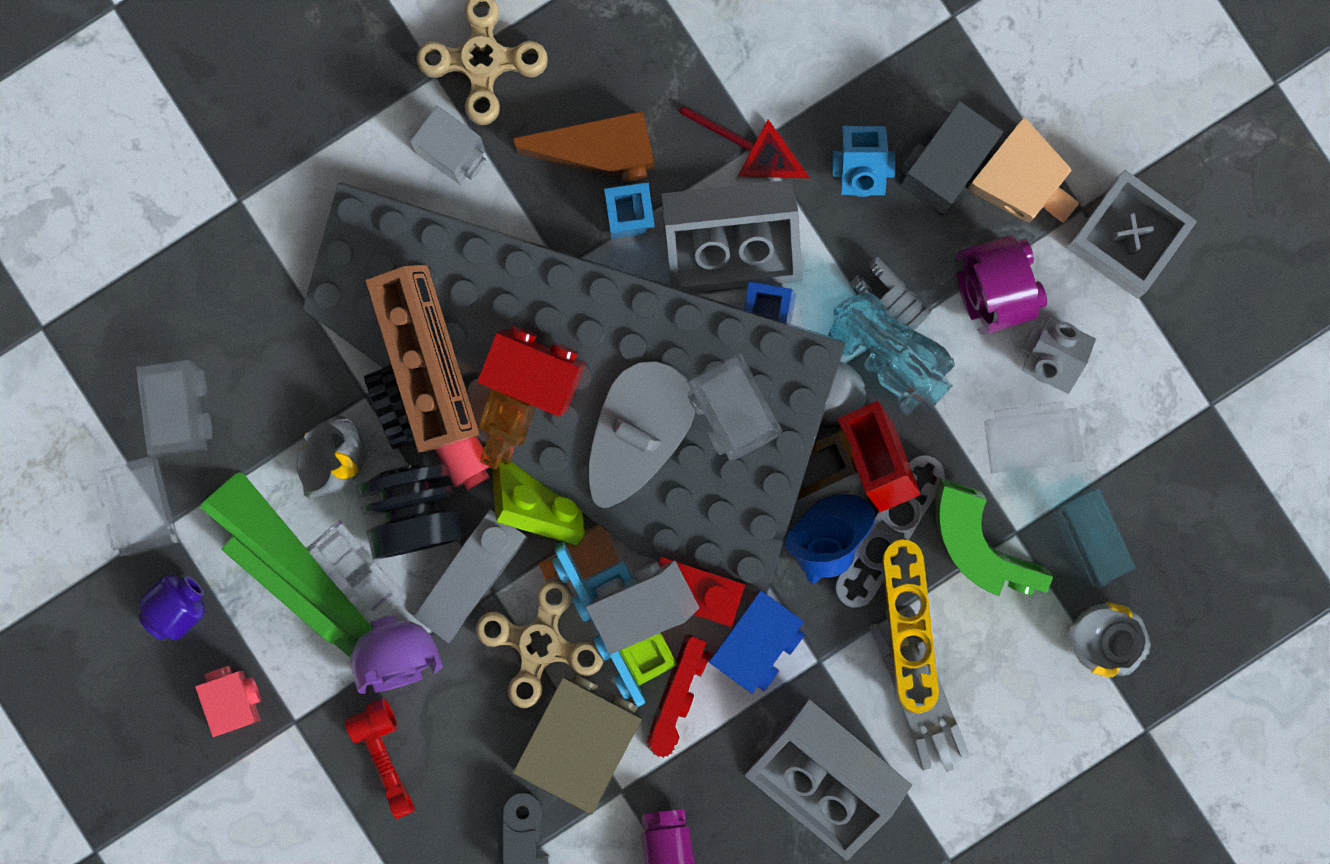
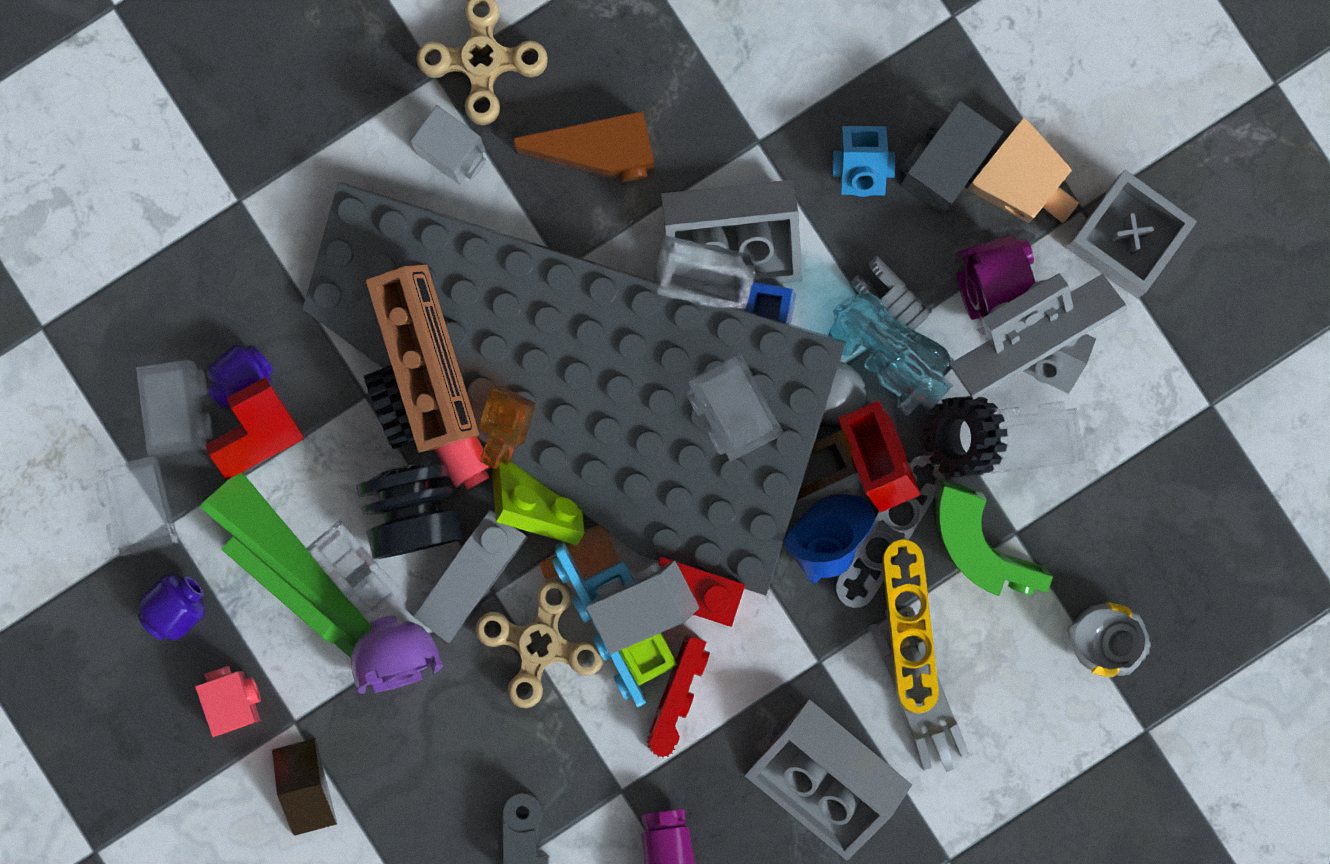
(235, 371): none -> dark purple head
(263, 433): none -> red tile
(303, 787): none -> dark brown slope
(331, 457): light grey hair -> none
(370, 728): red brick -> none
(532, 370): red piece -> none
(578, 743): dark tan brick -> none
(629, 210): dark azure brick -> none
(638, 430): light grey shield -> none
(703, 273): none -> clear piece
(757, 643): blue brick -> none
(767, 156): piece -> none
(984, 436): none -> black tyre
(1035, 328): none -> light grey bracket
(1096, 538): clear light blue panel -> none

